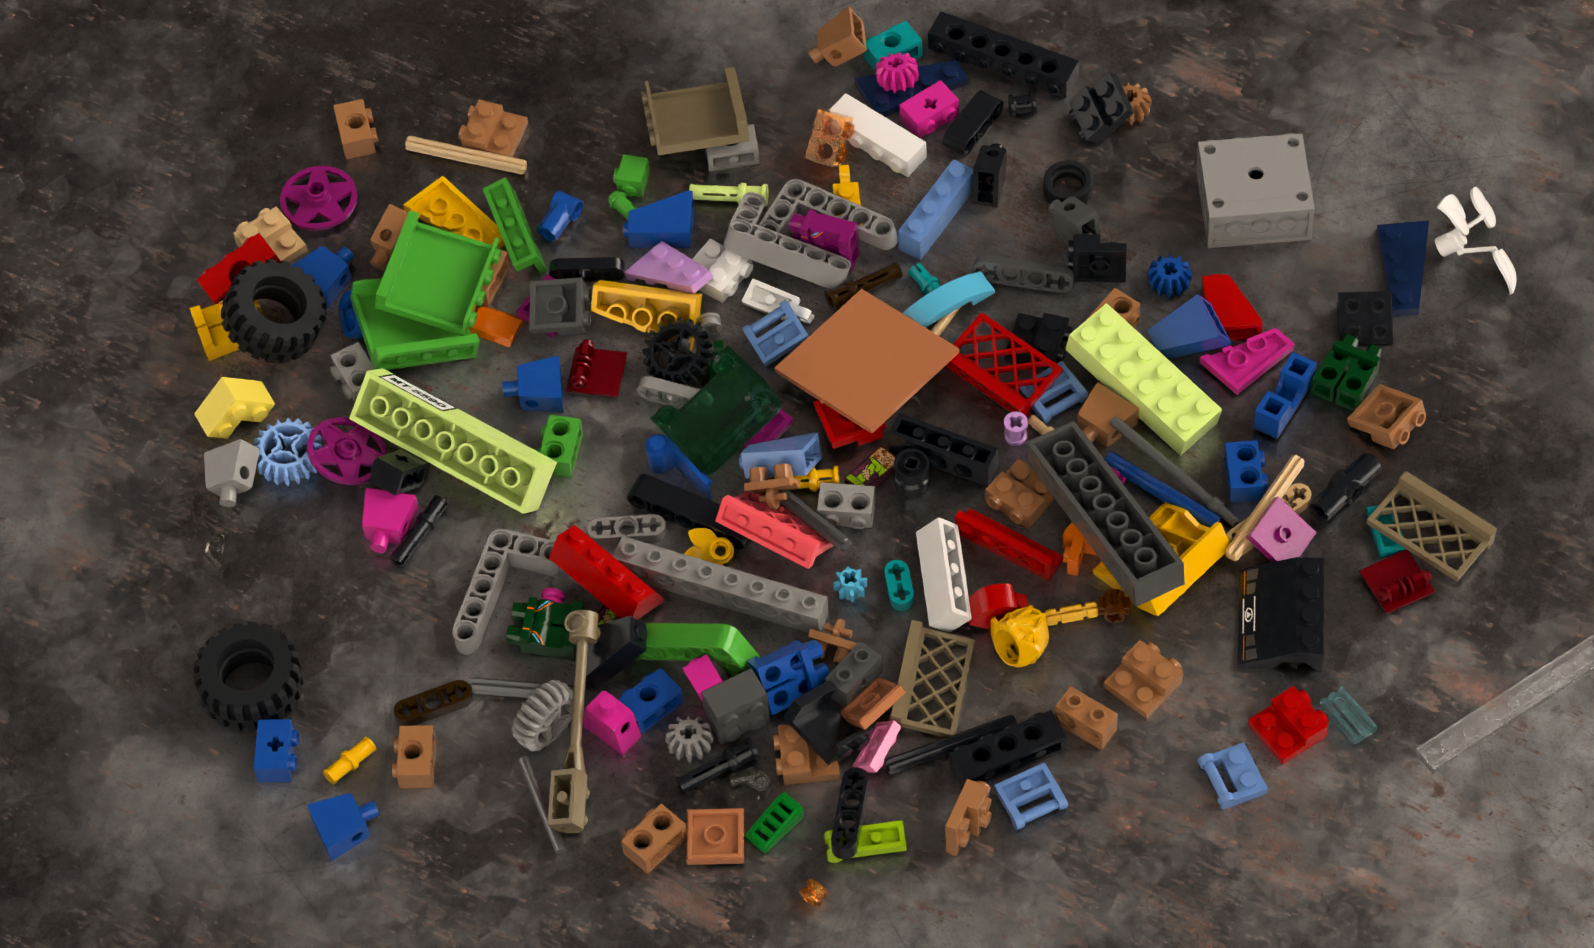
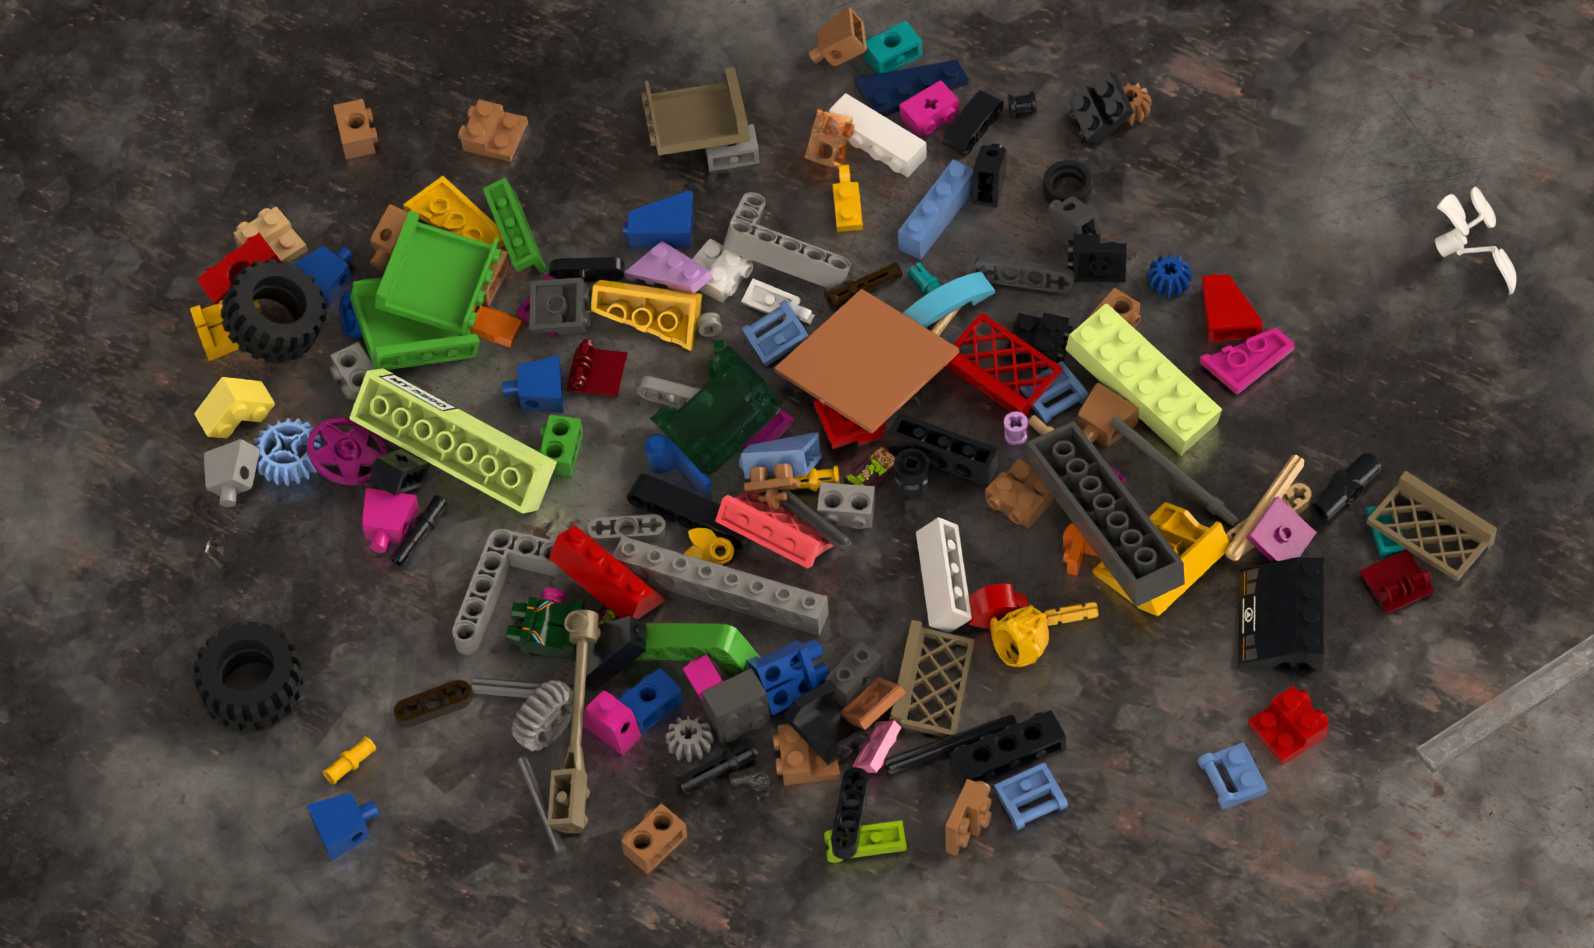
(268, 762): blue brick -> none
(318, 198): magenta wheel -> none
(419, 771): medium nougat brick -> none
(466, 155): tan axle -> none
(562, 211): blue piece -> none
(621, 203): bright green pin -> none
(632, 175): bright green brick -> none
(683, 332): black gear -> none
(715, 836): nougat plate -> none
(727, 193): yellowish green pin -> none
(776, 808): green slope -> none
(813, 893): clear orange bush -> none
(828, 234): magenta hips -> none
(832, 206): light grey beam -> none
(835, 640): medium nougat hips -> none
(850, 584): medium azure gear -> none
(897, 72): dark pink gear -> none
(904, 584): teal beam -> none
(1003, 54): black brick -> none
(1008, 543): red fence -> none
(1086, 718): medium nougat brick -> none
(1114, 605): reddish brown gear -> none
(1144, 678): medium nougat plate -> none
(1160, 489): blue axle -> none
(1189, 330): blue slope -> none
(1245, 471): blue brick -> none
(1255, 190): light grey gear -> none
(1278, 407): blue arch -> none
(1346, 373): dark green hips -> none
(1357, 710): clear light blue tile -> none
(1366, 316): black hinge -> none
(1388, 416): medium nougat plate -> none
(1403, 261): dark blue wing -> none

